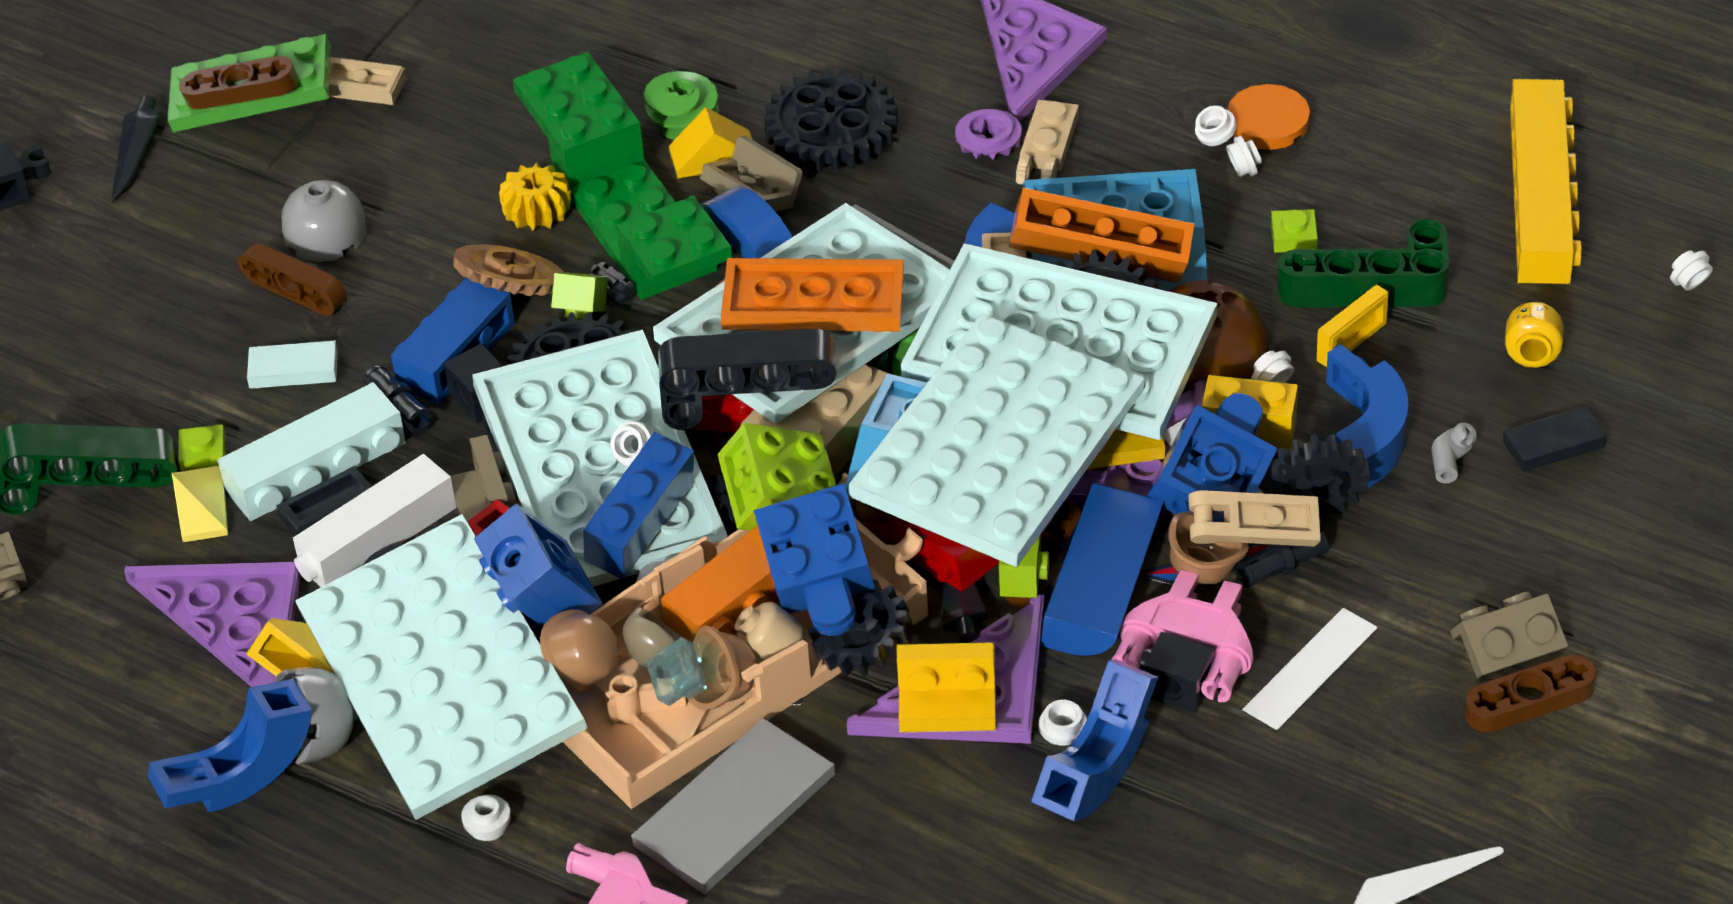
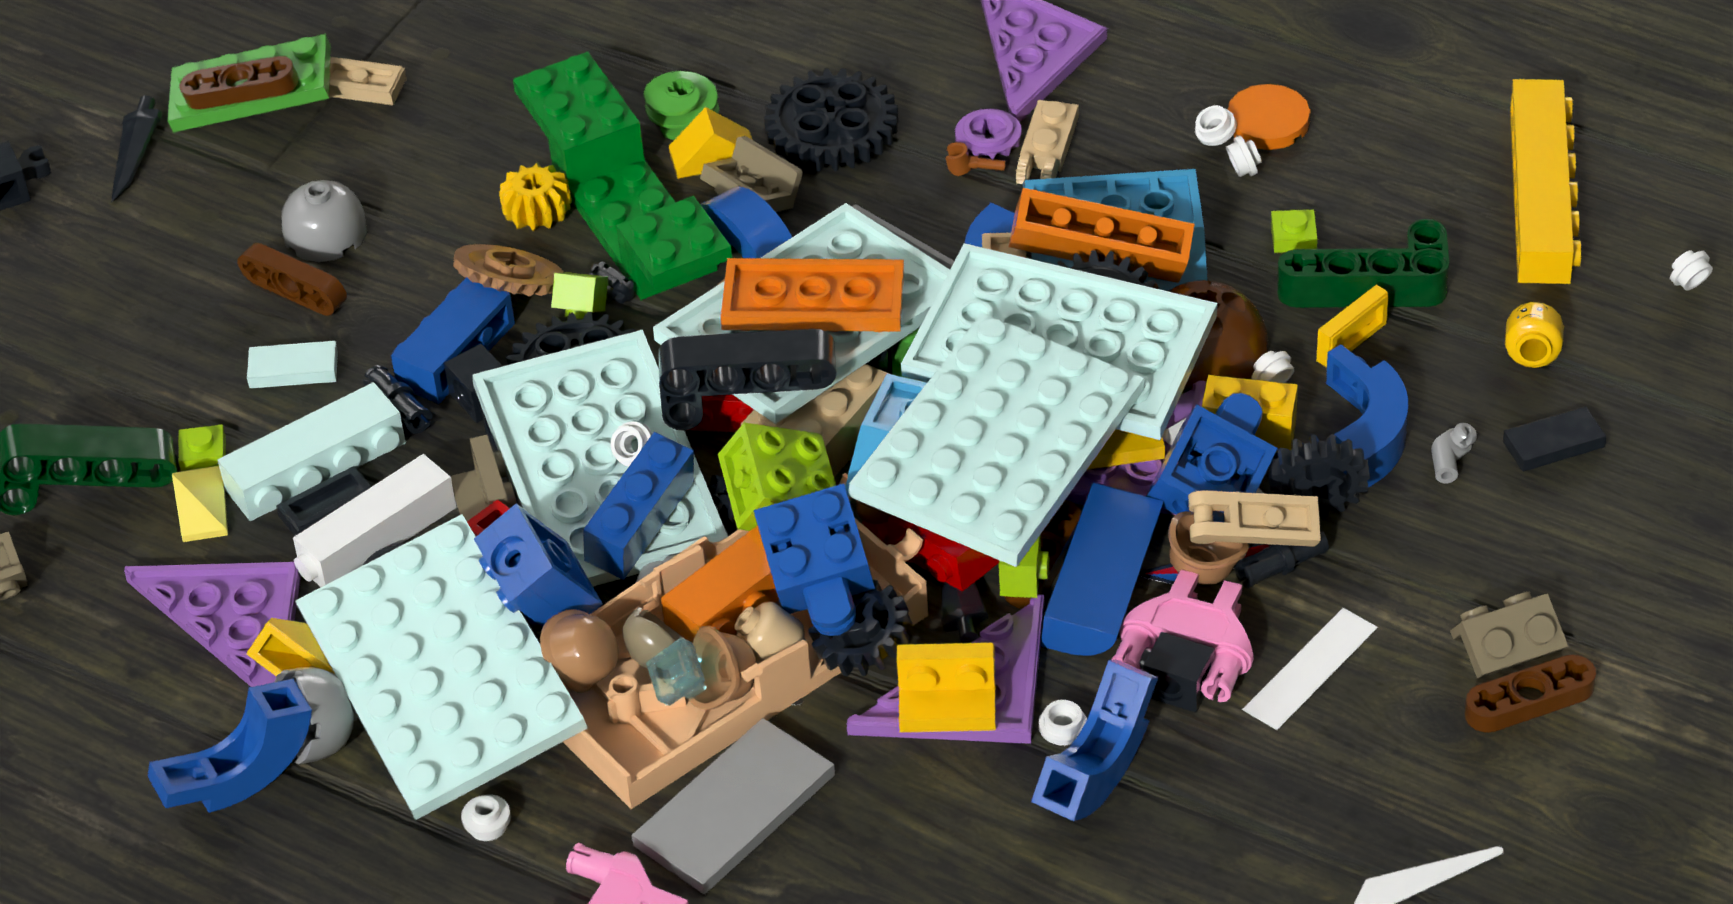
(961, 163): none -> dark orange hand

